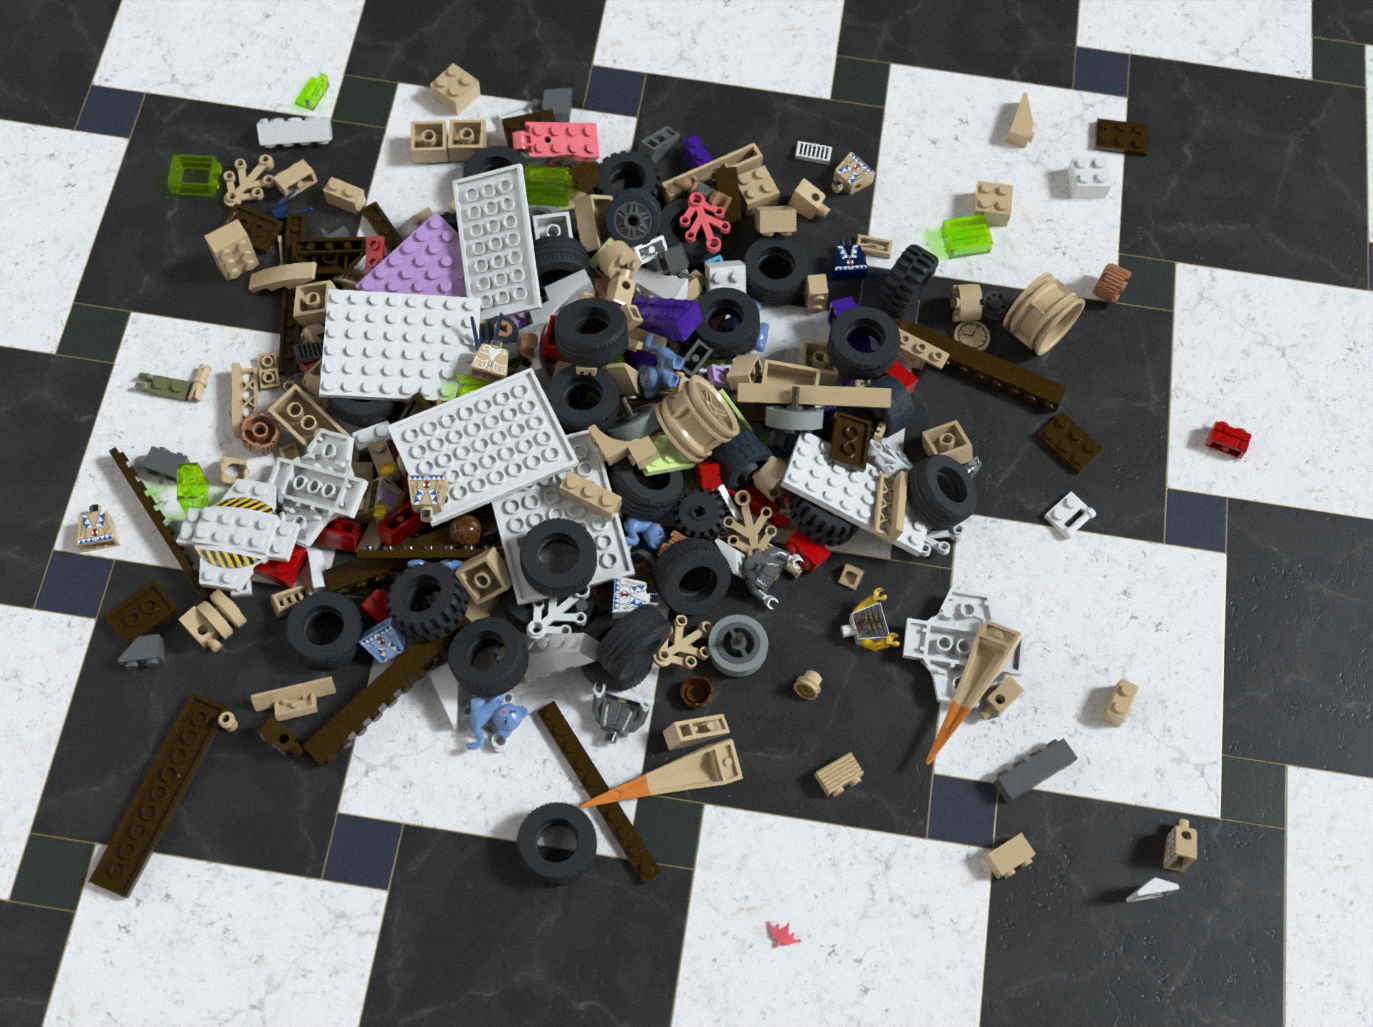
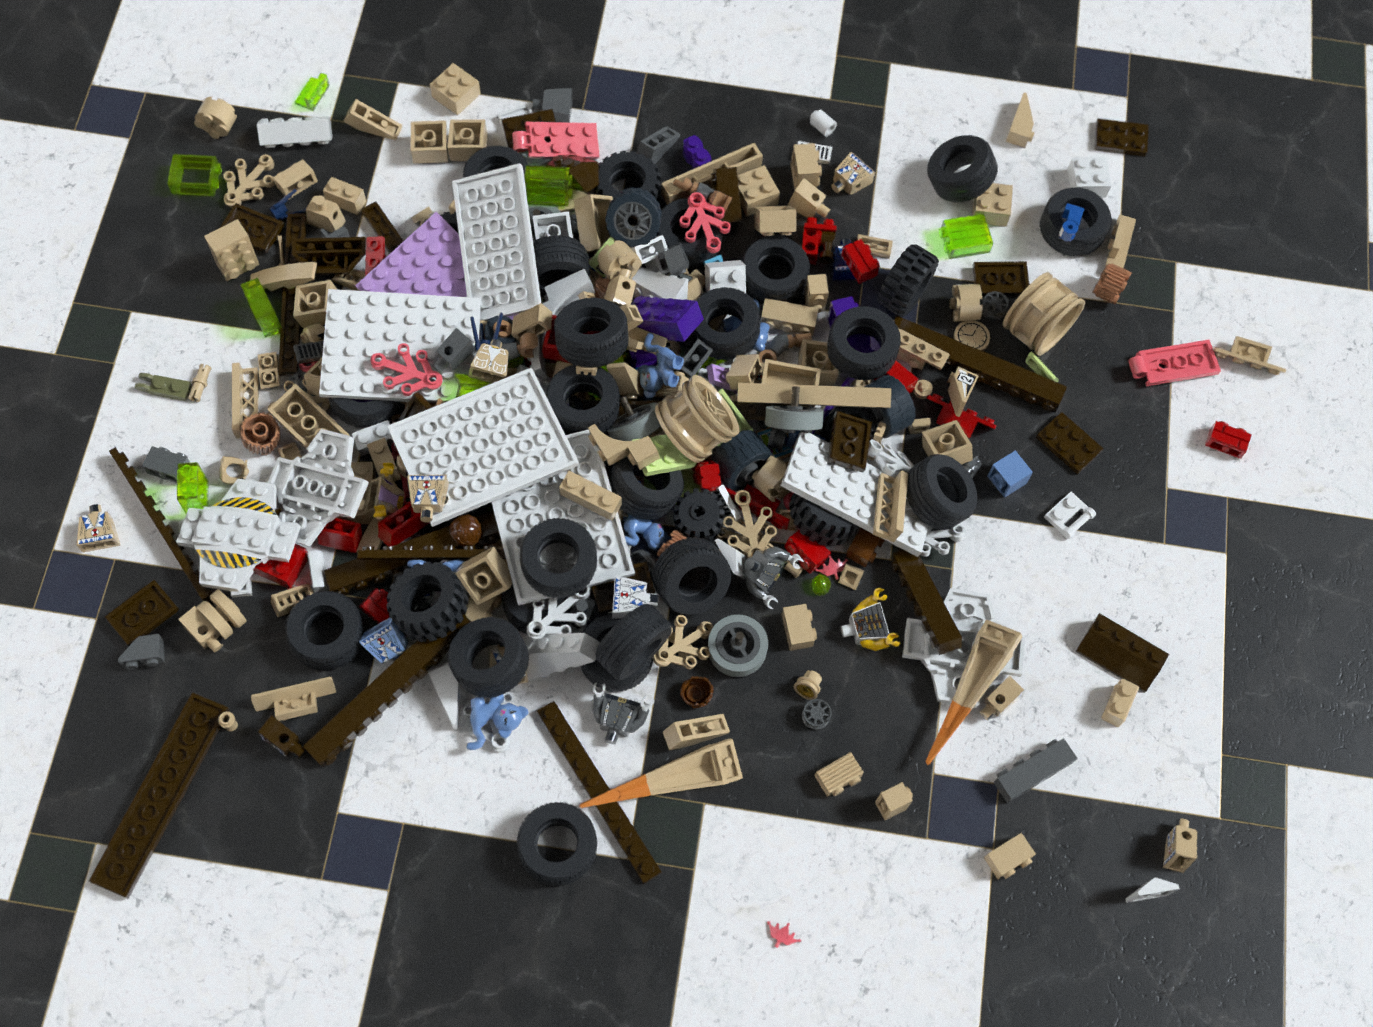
(215, 117): none -> tan brick
(261, 307): none -> clear neon green window
(324, 214): none -> tan torso
(371, 121): none -> tan slope
(408, 372): none -> coral plant
(453, 351): none -> dark grey torso
(533, 320): none -> tan brick
(782, 343): none -> piece
(789, 316): none -> tan brick
(798, 627): none -> tan brick
(805, 164): none -> tan brick
(816, 714): none -> dark grey wheel
(819, 235): none -> red hips
(821, 584): none -> clear neon green tile
(822, 122): none -> white brick
(832, 568): none -> coral piece
(860, 261): none -> red brick
(863, 547): none -> reddish brown brick
(894, 800): none -> tan brick
(919, 426): none -> tan tile
(923, 389): none -> tan tile
(927, 602): none -> dark brown brick
(960, 388): none -> tan slope
(967, 183): none -> black tyre
(967, 419): none -> red bracket
(1002, 277): none -> dark brown plate
(1009, 474): none -> medium blue head
(1039, 367): none -> yellowish green slope
(1073, 218): none -> blue leg
(1095, 213): none -> black tyre
(1119, 244): none -> tan bracket
(1122, 652): none -> dark brown slope
(1180, 363): none -> coral hinge
(1250, 352): none -> tan bracket

